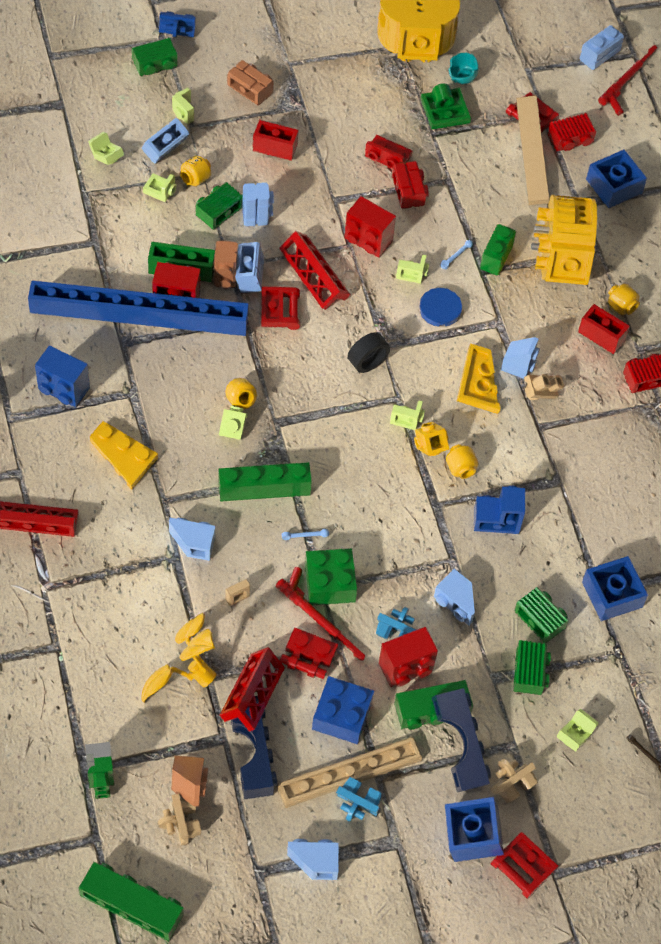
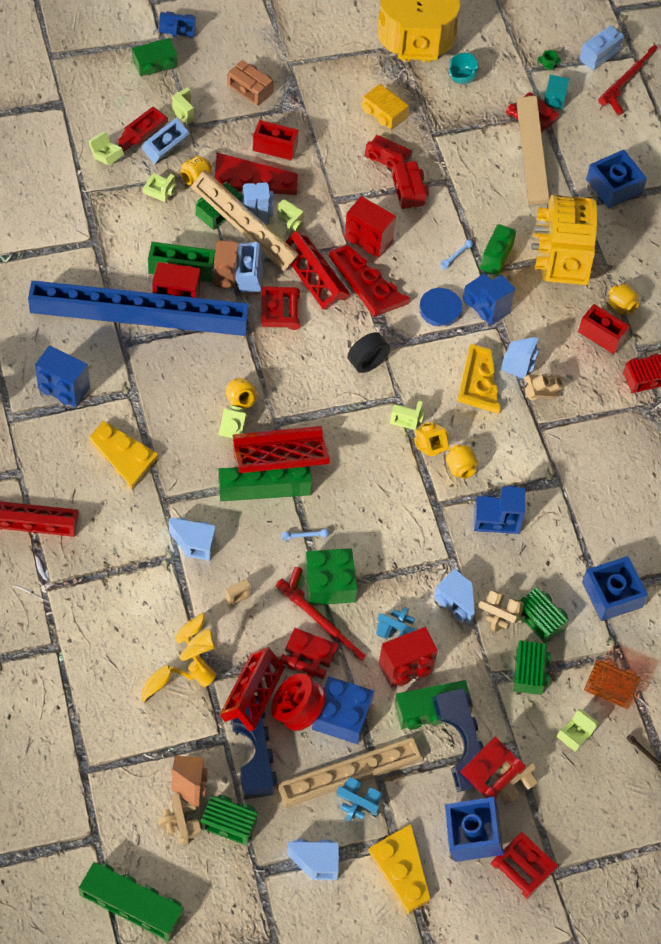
(100, 768): green hips -> none
(142, 128): none -> red hinge
(229, 819): none -> green brick
(241, 172): none -> red wing
(244, 220): none -> tan tile
(272, 443): none -> red fence
(291, 215): none -> yellowish green bracket
(298, 702): none -> red wheel
(367, 282): none -> red wing
(385, 106): none -> yellow brick
(402, 868): none -> yellow wing
(412, 271): yellowish green bracket -> none
(445, 107): green plate -> none
(486, 763): none -> red plate
(490, 297): none -> blue brick
(511, 613): none -> tan hips
(549, 59): none -> green plate
(556, 91): none -> teal brick
(571, 132): red brick -> none
(612, 683): none -> clear orange brick

